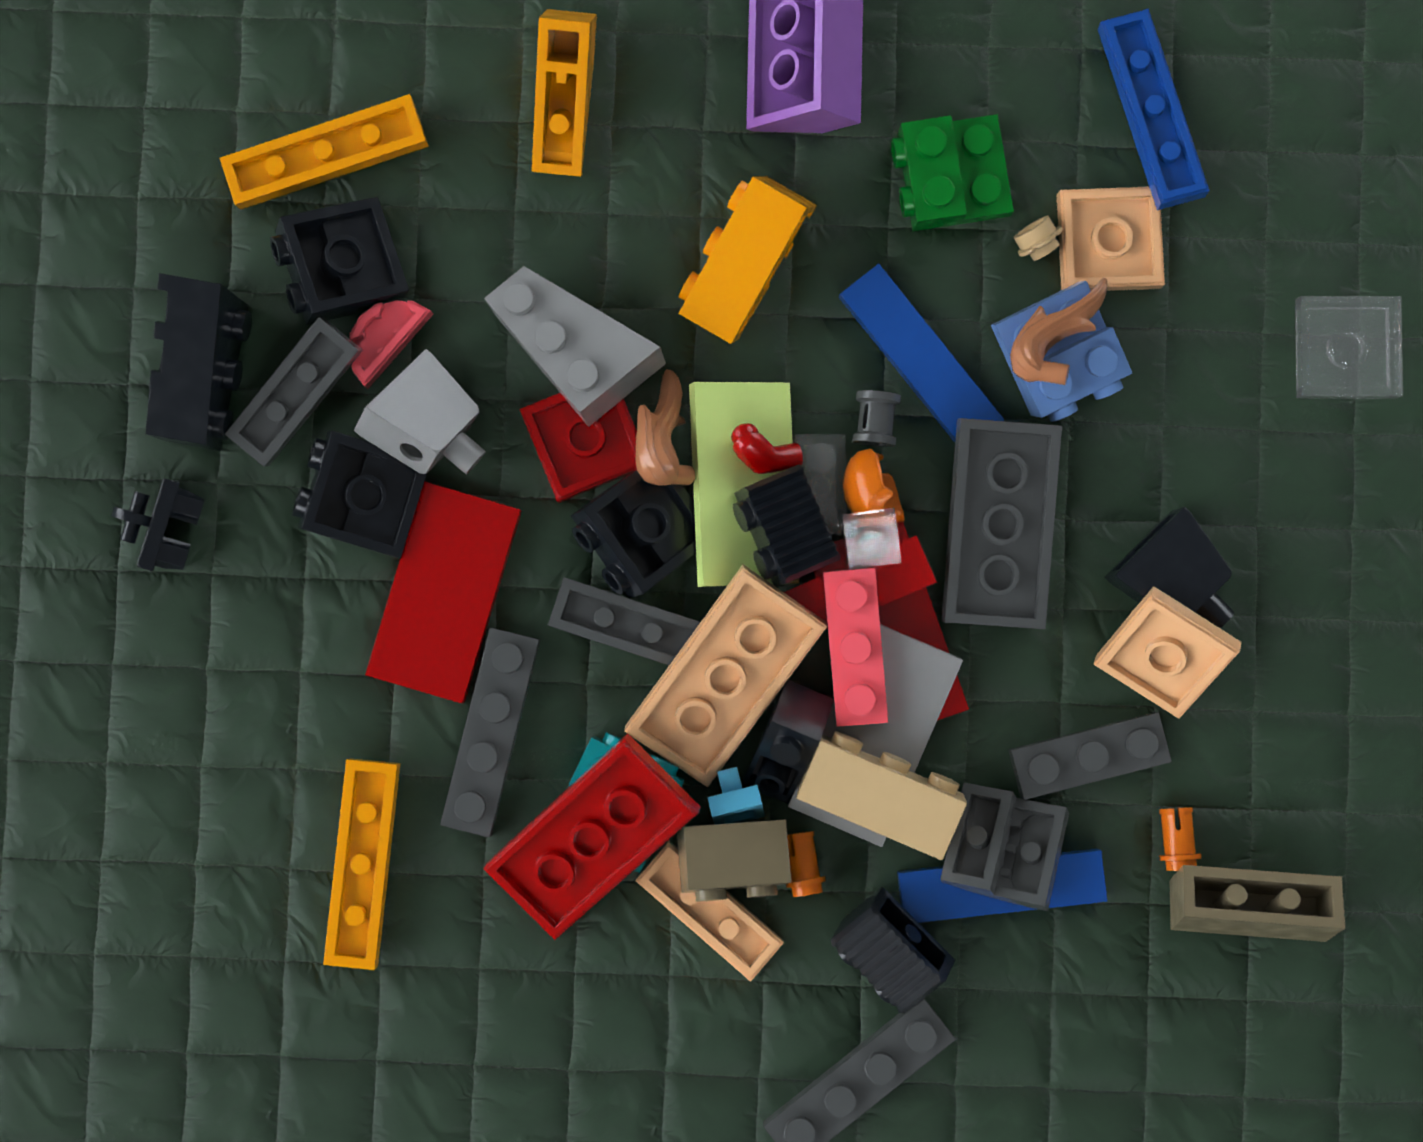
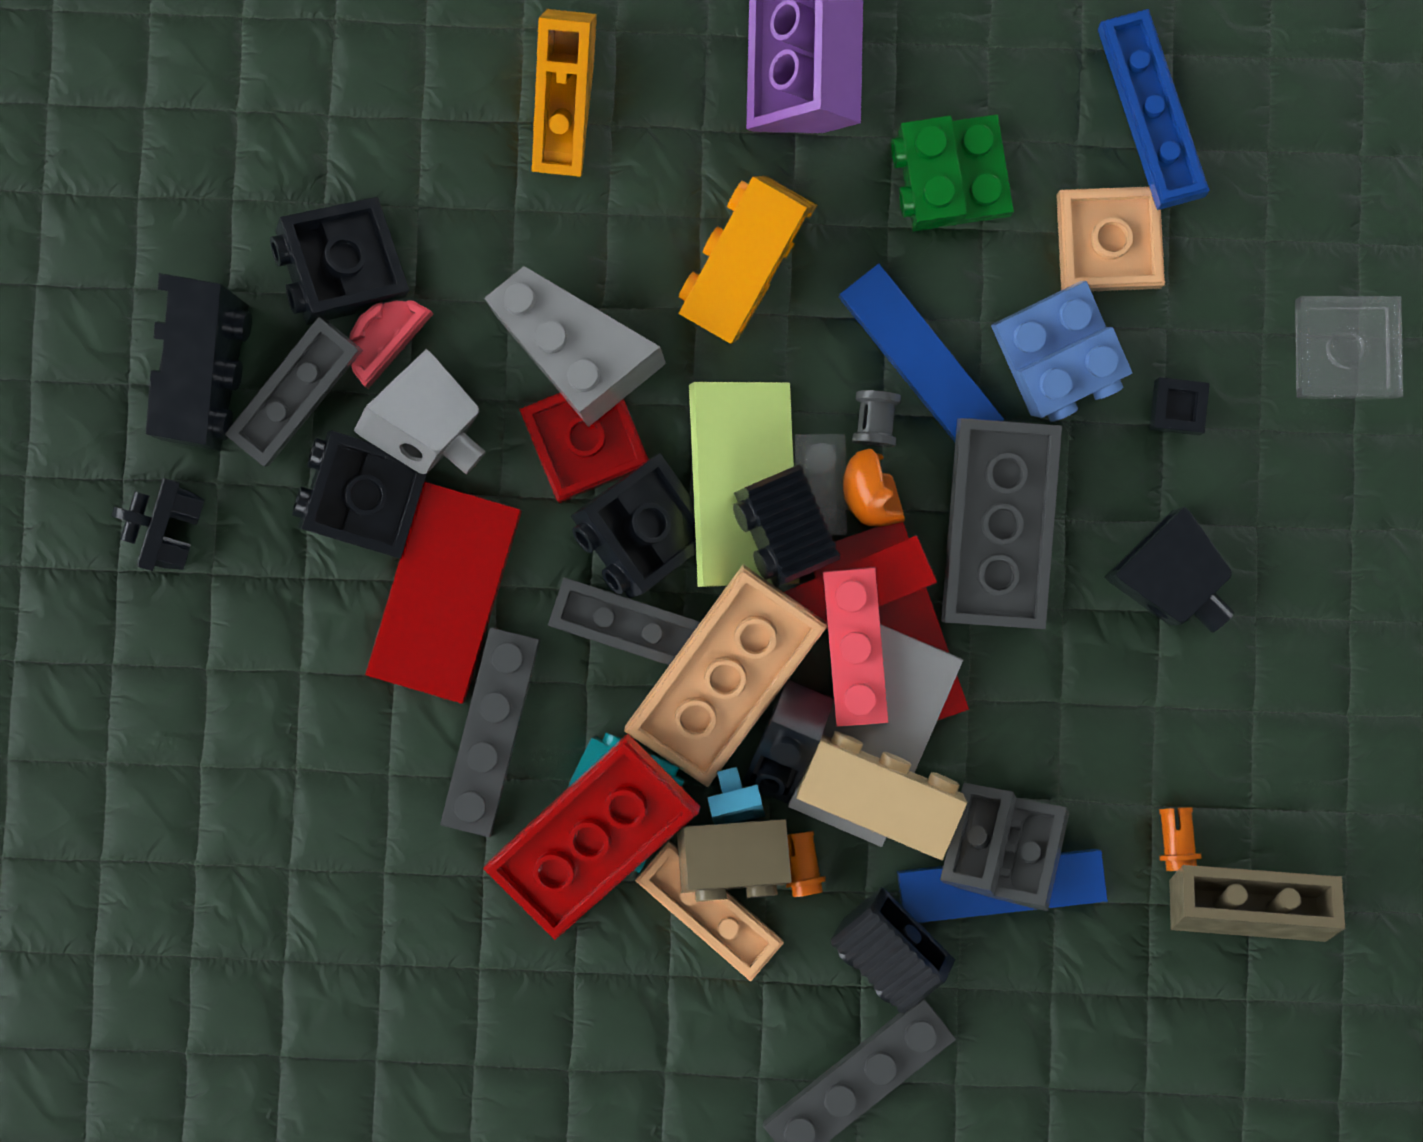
(324, 152): light orange plate -> none
(361, 864): light orange plate -> none
(654, 449): nougat piece -> none
(760, 455): red arm -> none
(872, 538): clear plate -> none
(1038, 238): tan plate -> none
(1045, 331): nougat piece -> none
(1089, 755): dark grey plate -> none
(1167, 652): light nougat tile -> none
(1179, 406): none -> black plate

